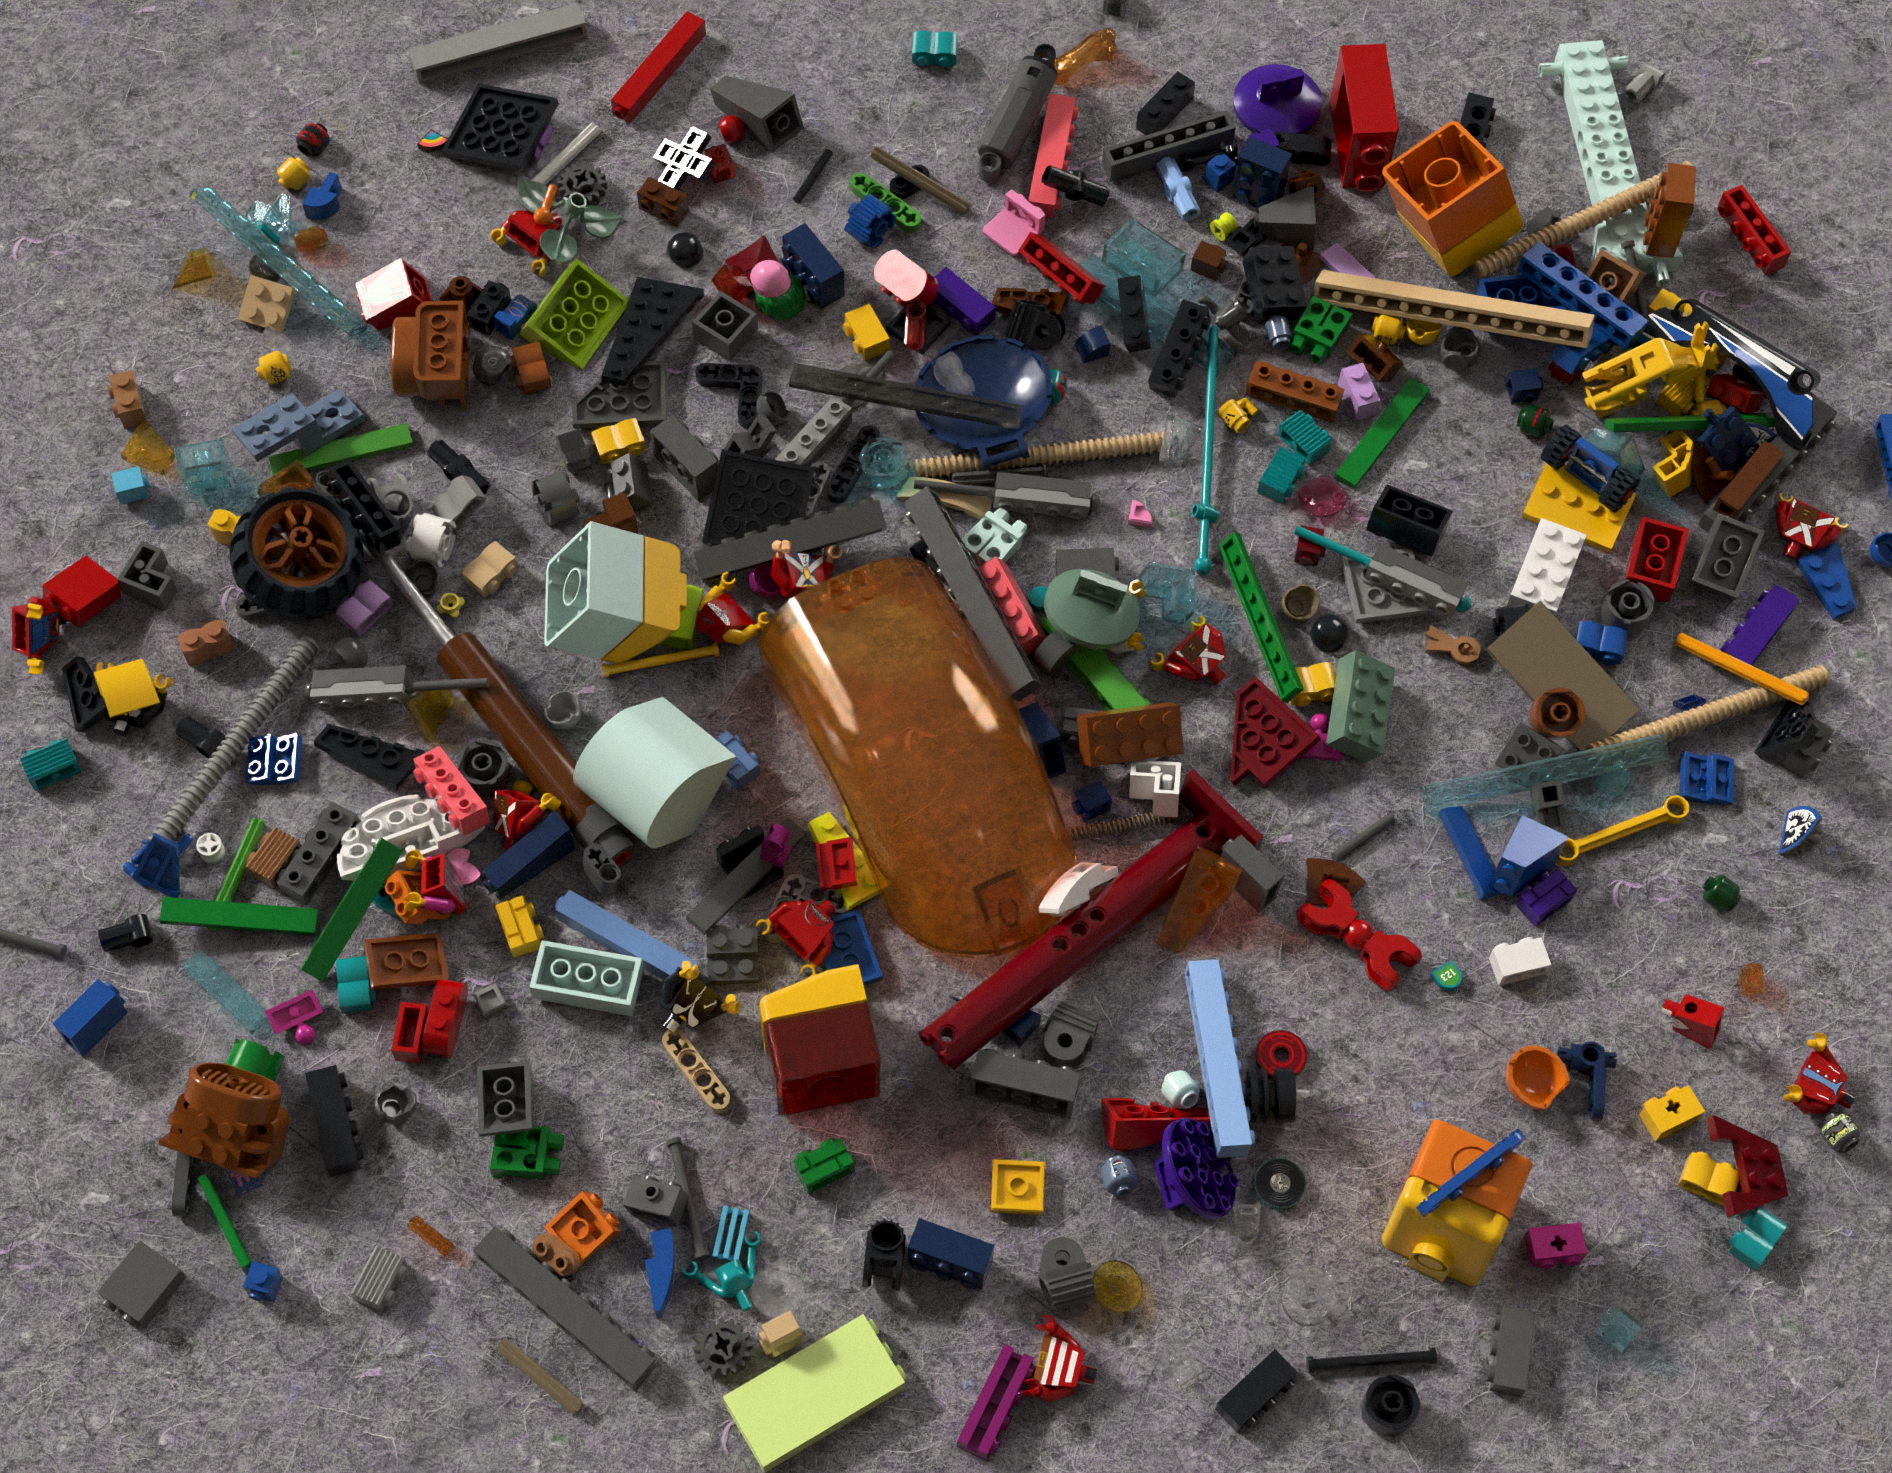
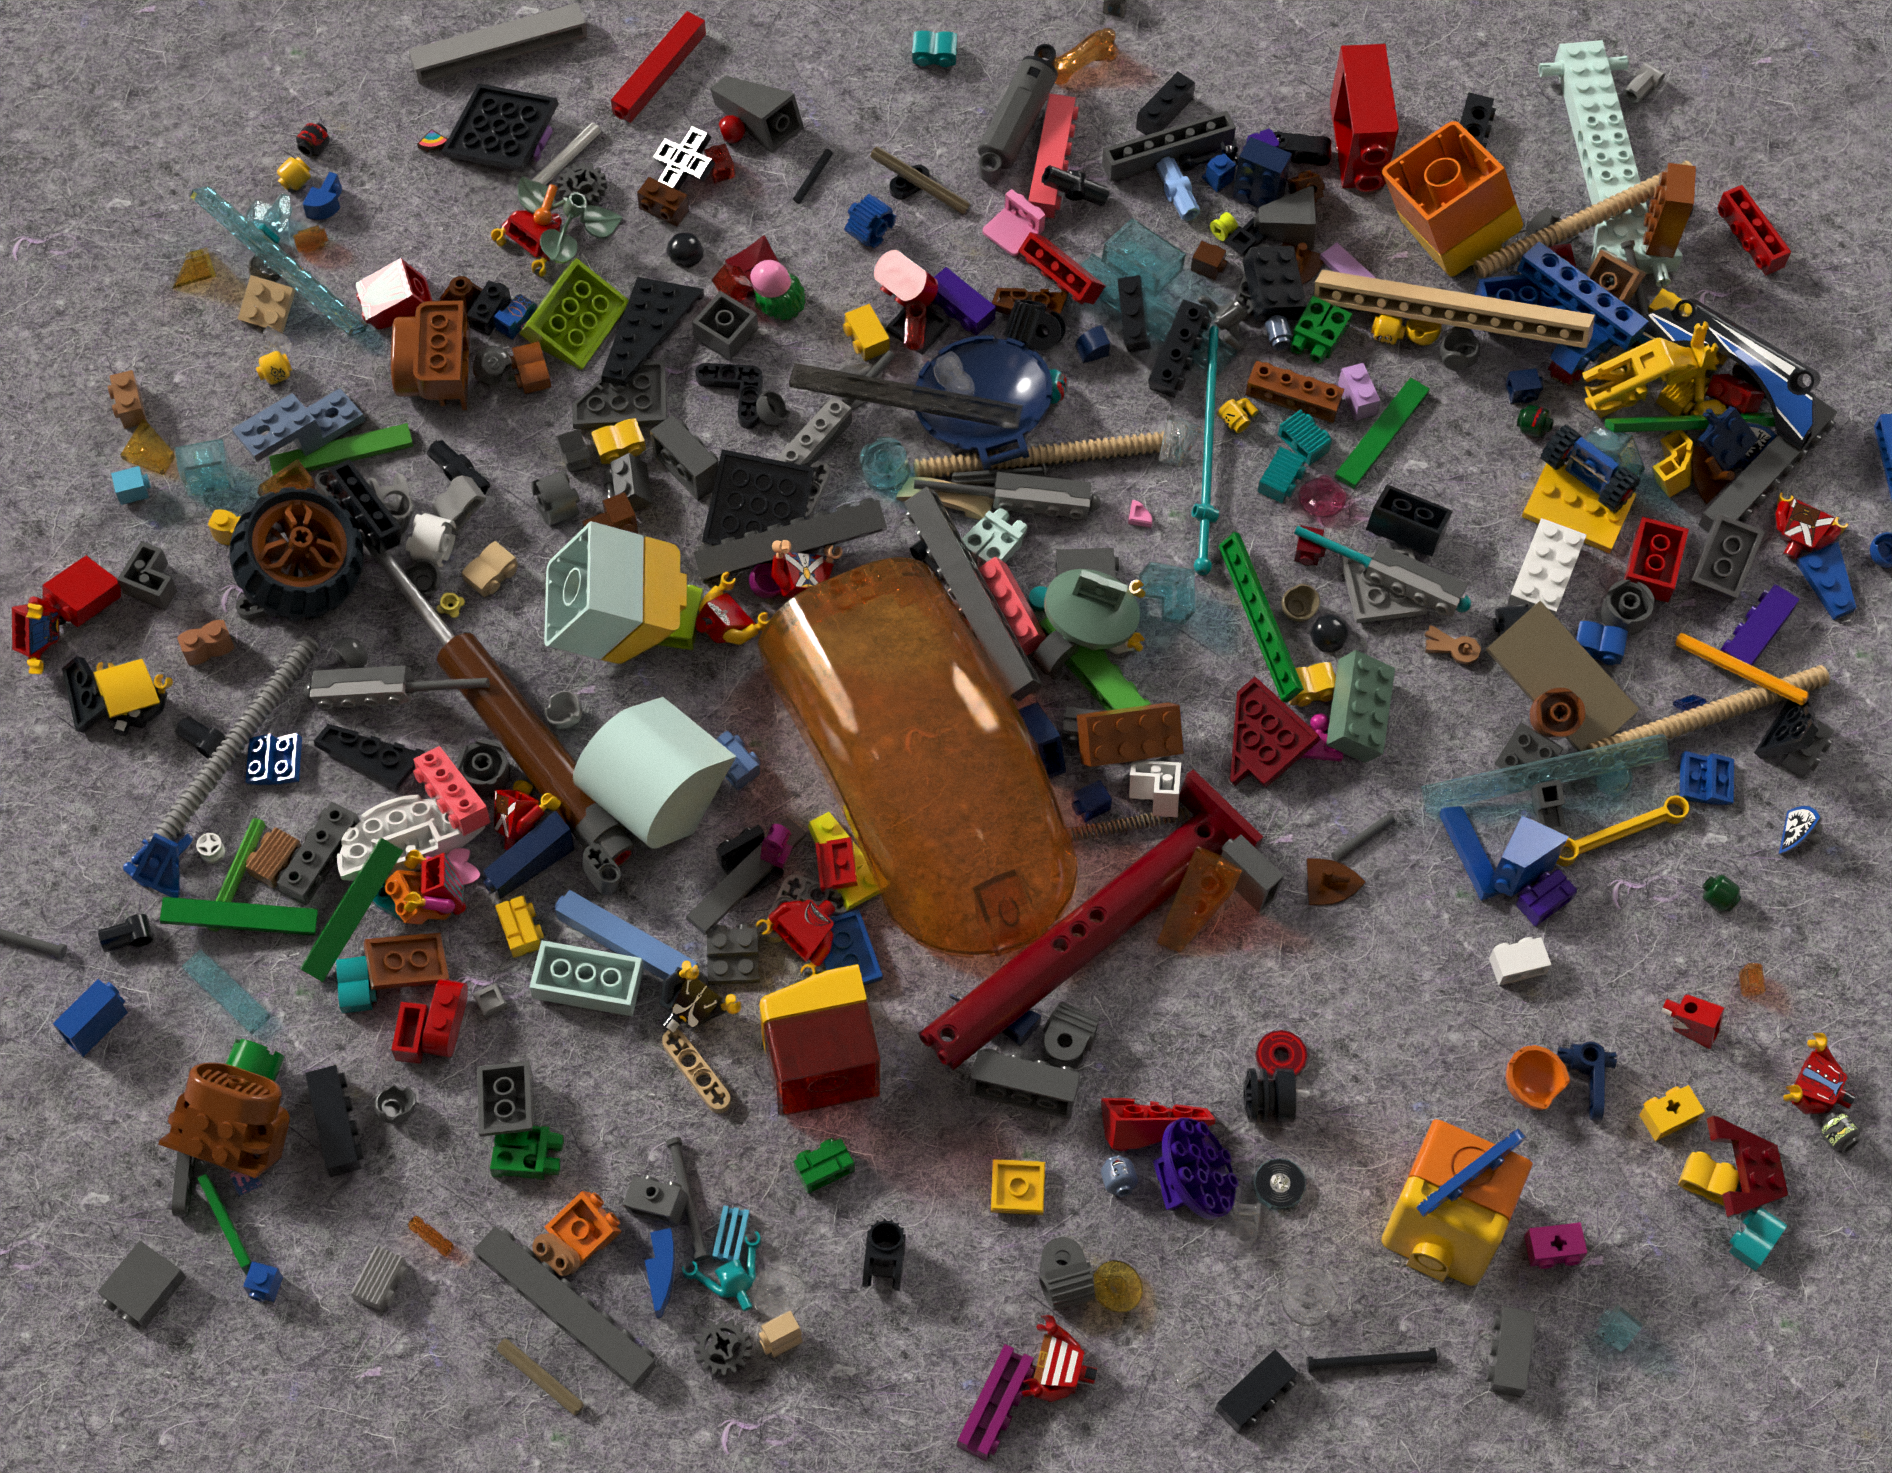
(50, 764): teal brick -> none
(294, 1013): dark pink plate -> none
(364, 608): lavender brick -> none
(429, 710): clear yellow wing -> none
(660, 660): yellow bar -> none
(755, 440): dark grey brick -> none
(813, 266): dark blue brick -> none
(815, 1392): yellowish green brick -> none
(850, 462): black beam -> none
(889, 199): bright green beam -> none
(950, 1254): dark blue brick -> none
(1074, 887): white slope -> none
(1180, 1089): light aqua head -> none
(1195, 655): torso -> none
(1218, 1059): light blue brick -> none
(1277, 100): dark purple bracket -> none
(1376, 357): reddish brown brick -> none
(1376, 948): red piece -> none
(1404, 1411): black brick -> none
(1447, 976): tile -> none
(1749, 480): reddish brown brick -> none

